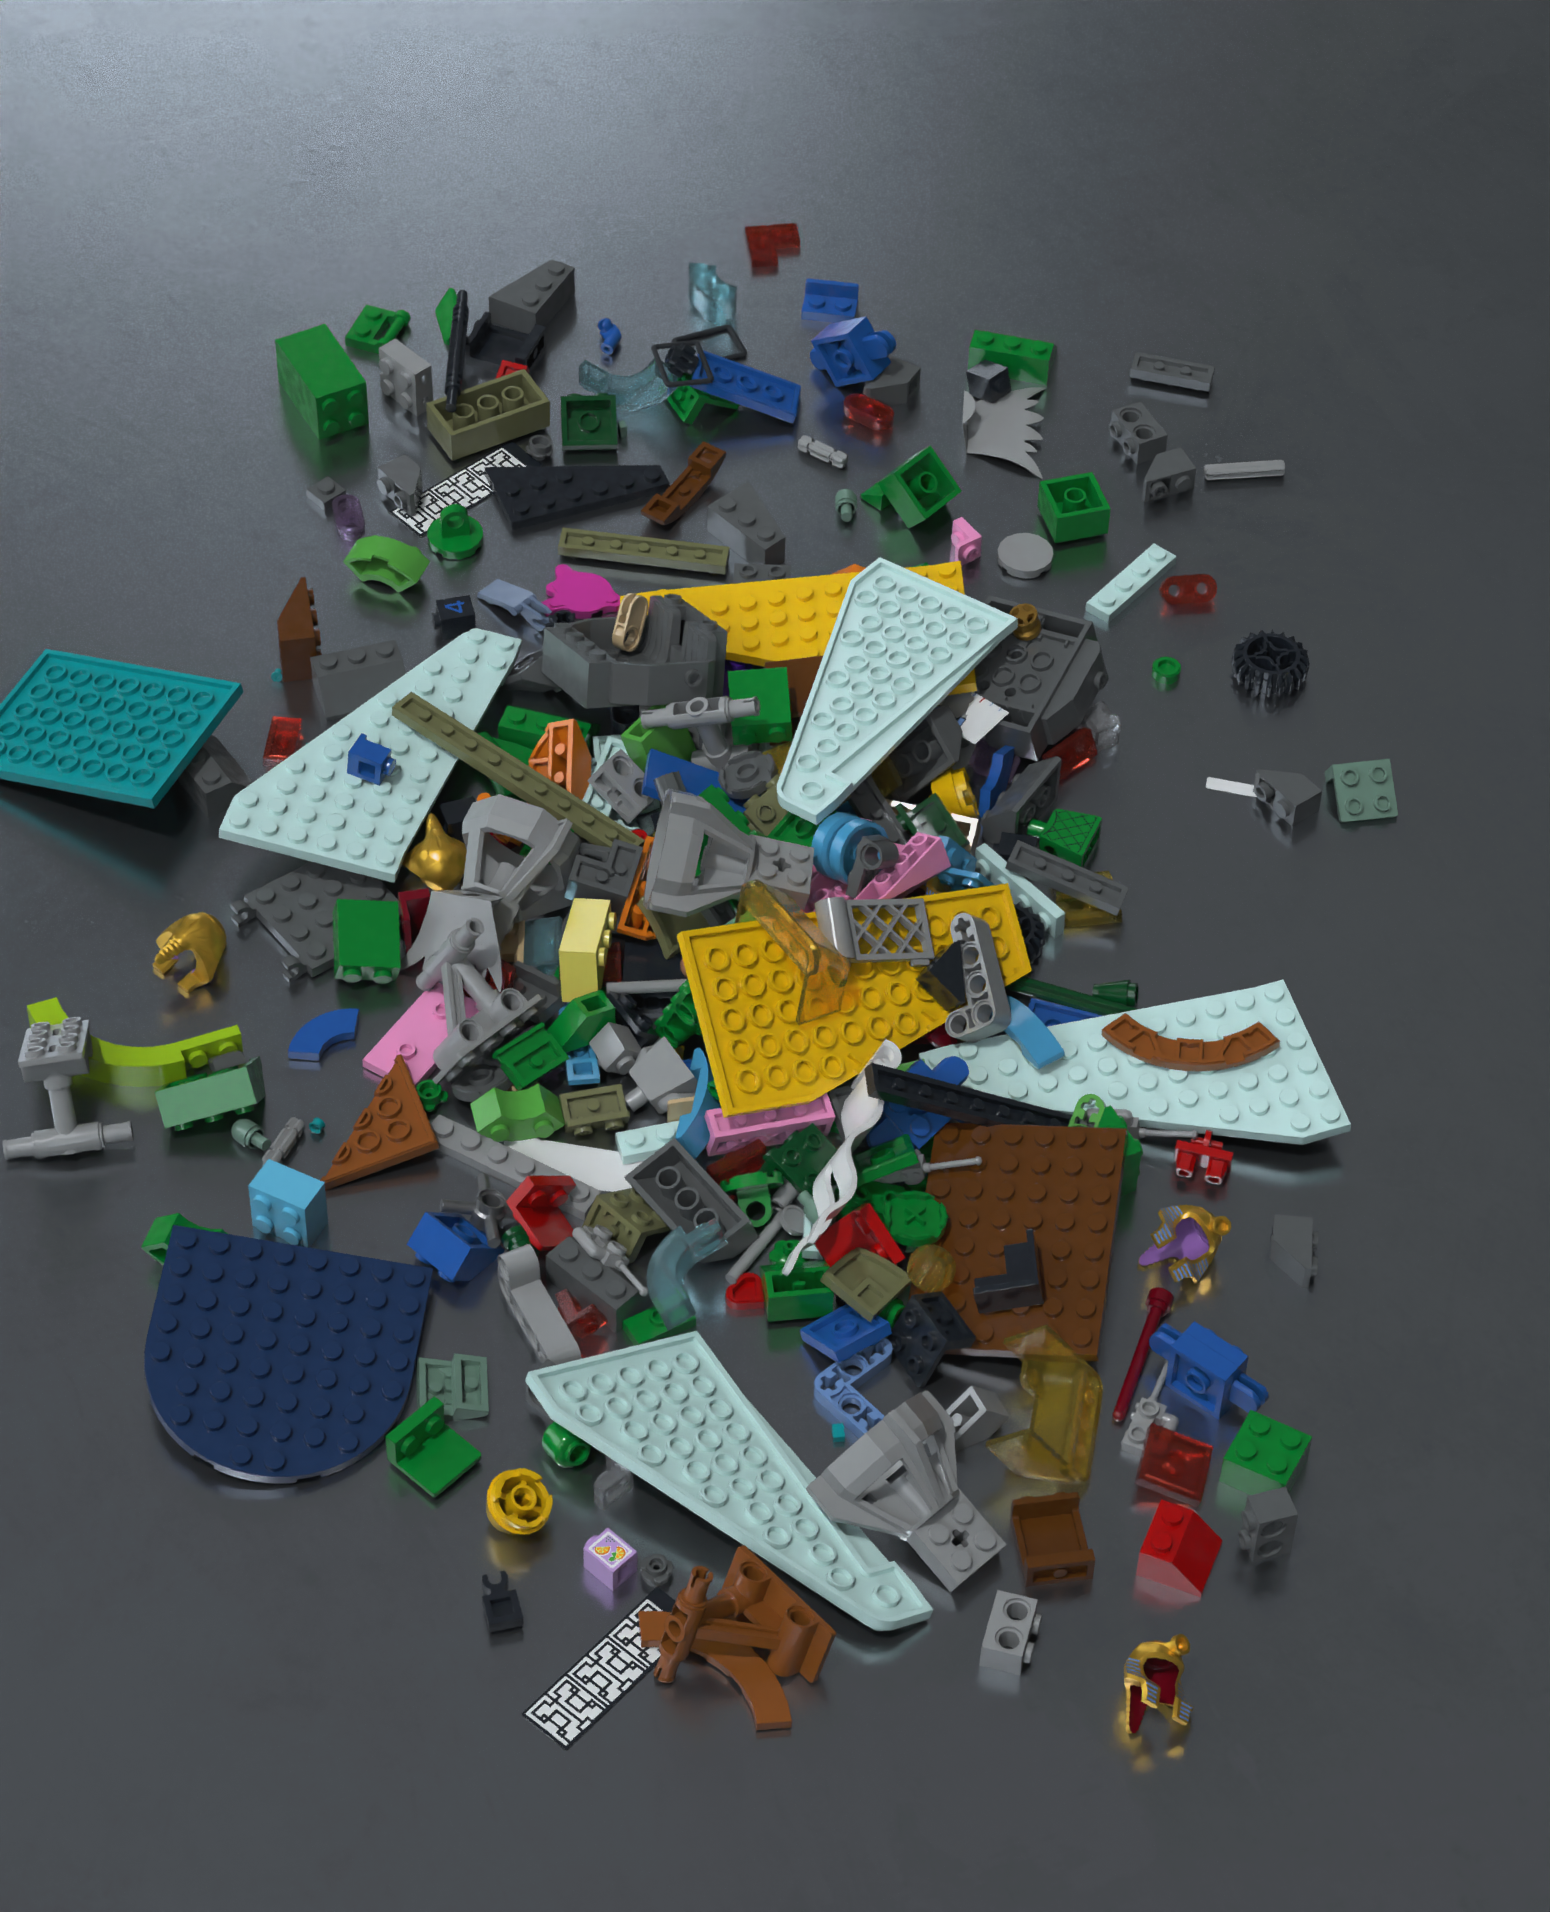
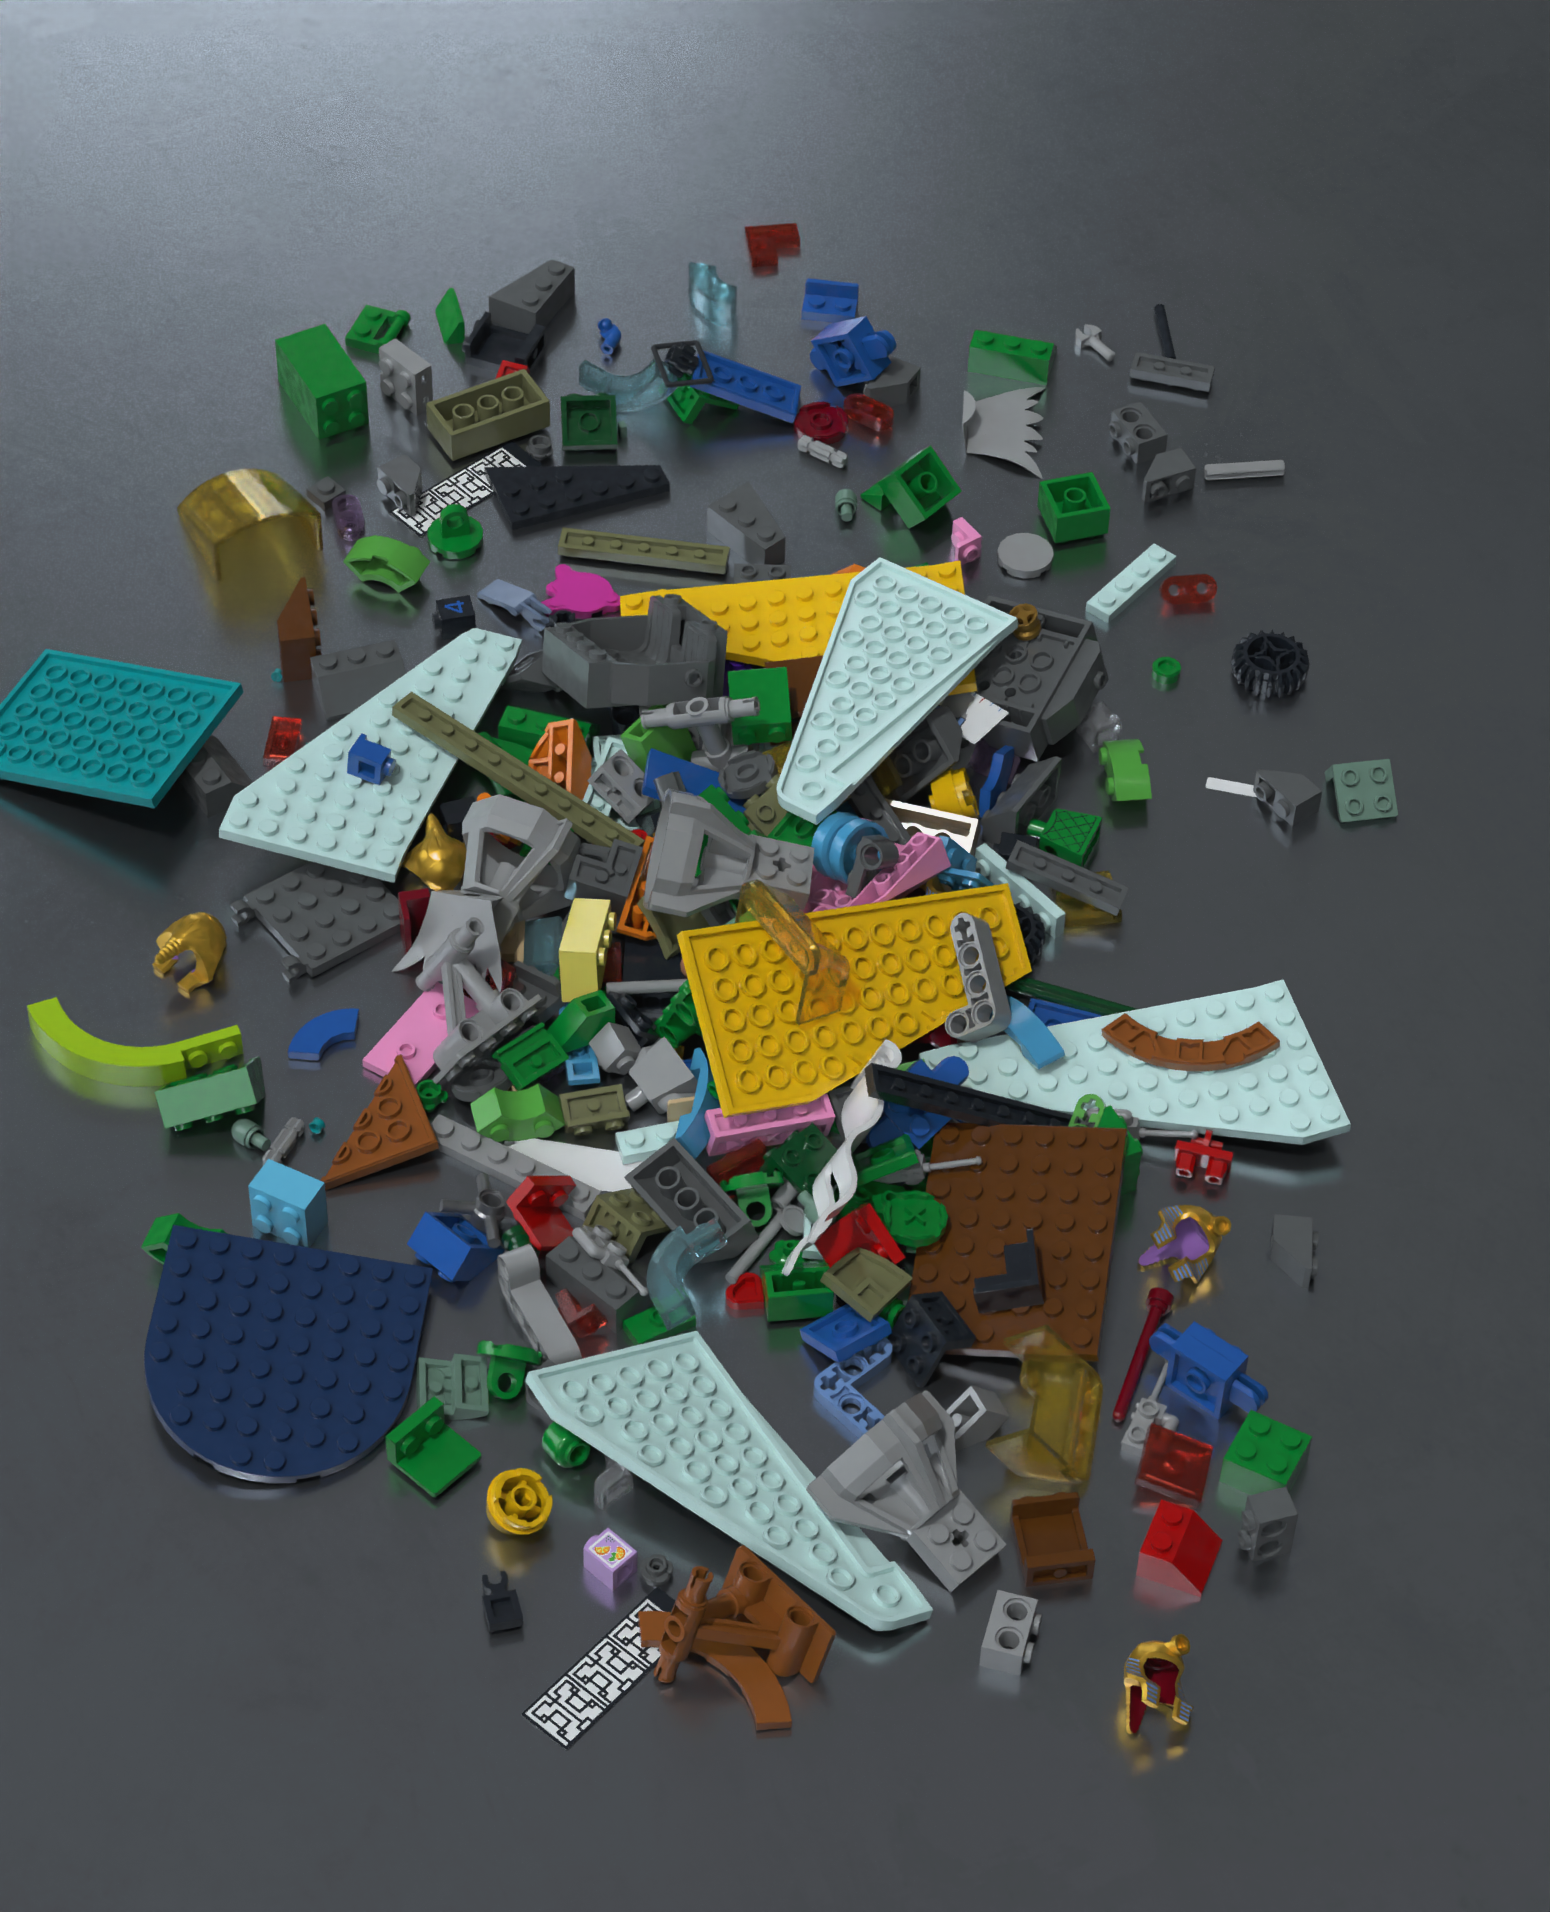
(55, 1056): light grey plate -> none
(226, 1060): dark grey tile -> none
(238, 502): none -> clear yellow windscreen
(366, 940): green brick -> none
(456, 351): black axle -> none
(509, 1360): none -> green tile
(630, 618): tan piece -> none
(688, 487): reddish brown slope -> none
(743, 353): black piece -> none
(821, 422): none -> dark red tile
(838, 1432): teal piece -> none
(840, 928): light grey piece -> none
(931, 1268): clear yellow piece -> none
(932, 819): dark green bracket -> none
(945, 977): black slope -> none
(988, 381): black brick -> none
(1074, 751): clear red plate -> none
(1092, 337): none -> light grey bar
(1119, 991): dark green cone -> none
(1126, 774): none -> bright green brick
(1164, 331): none -> black bar

